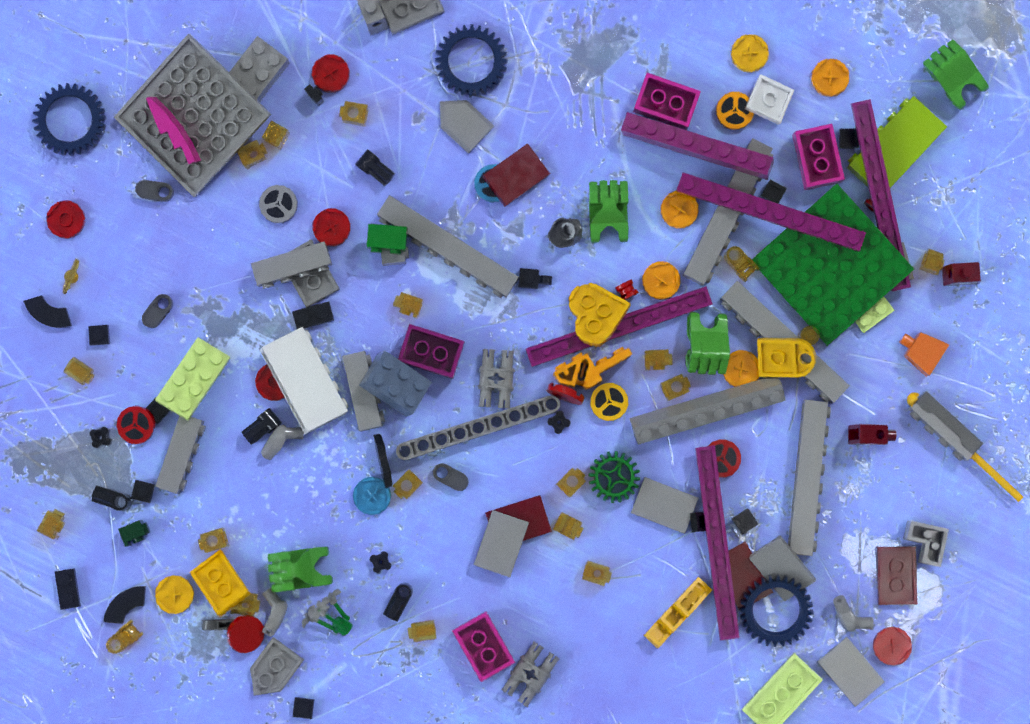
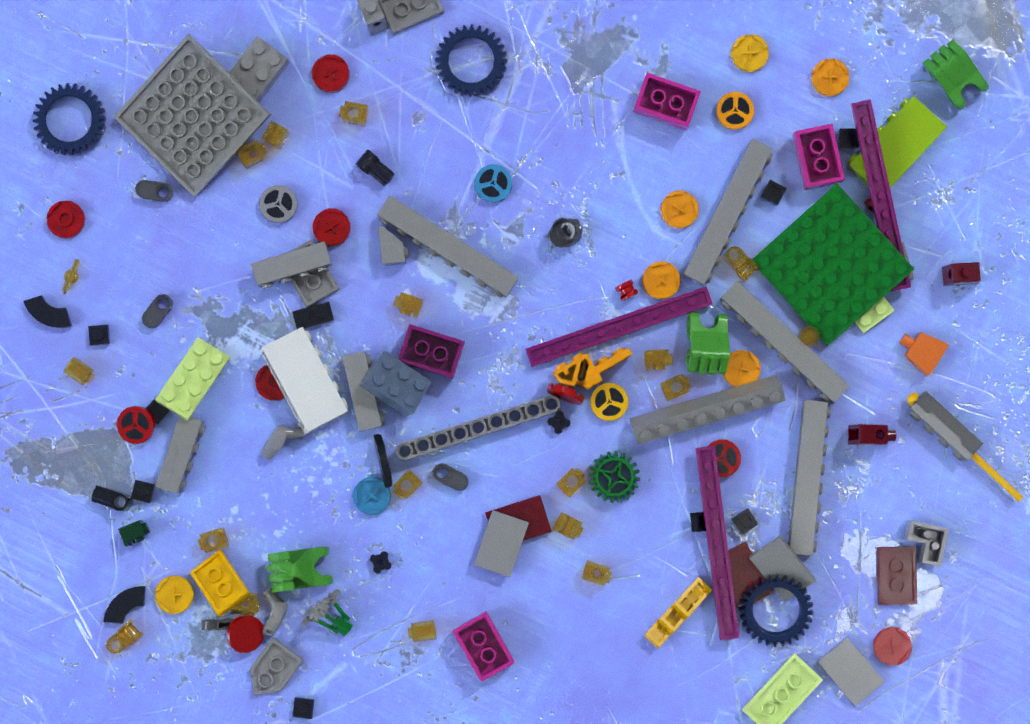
(52, 524): clear yellow brick -> none
(67, 589): black plate -> none
(96, 442): black plate -> none
(169, 124): dark pink slope -> none
(265, 423): black piece -> none
(315, 94): black plate -> none
(387, 238): green brick -> none
(398, 603): black piece -> none
(464, 123): light grey tile -> none
(505, 372): light grey pin -> none
(516, 175): dark red tile -> none
(530, 279): black plate -> none
(541, 672): light grey pin -> none
(596, 313): yellow plate -> none
(608, 208): bright green piece -> none
(664, 505): light grey tile -> none
(697, 146): magenta brick -> none
(769, 99): white tile -> none
(771, 212): magenta plate -> none
(783, 357): yellow tile -> none
(847, 617): light grey arm -> none
(932, 262): clear yellow brick -> none

